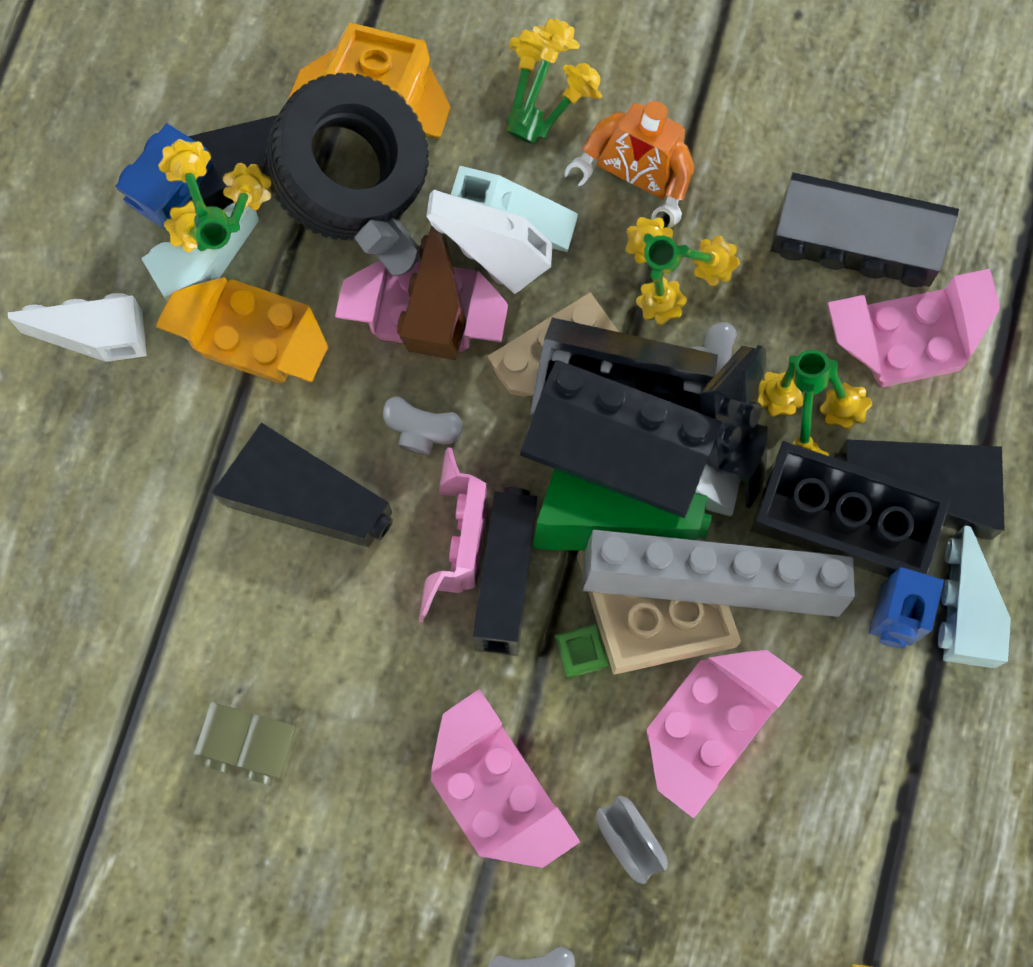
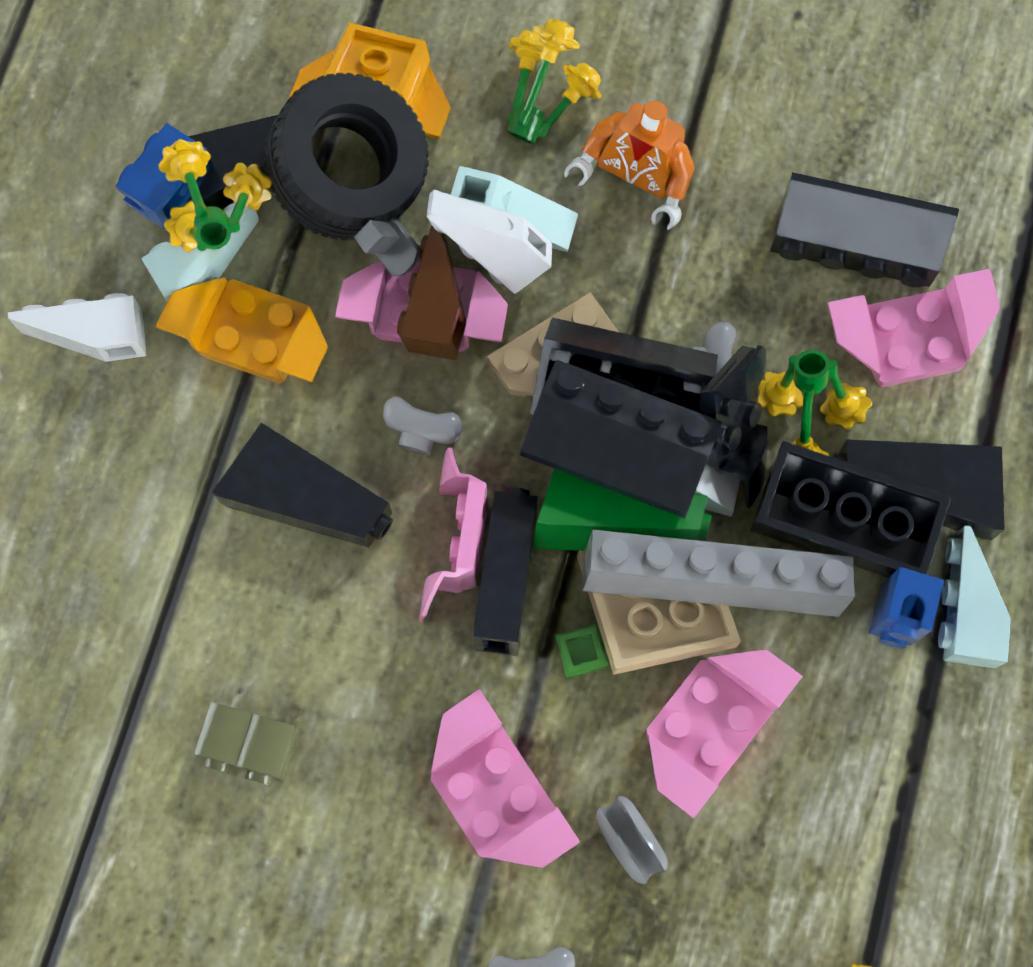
(663, 255): yellow plant -> none

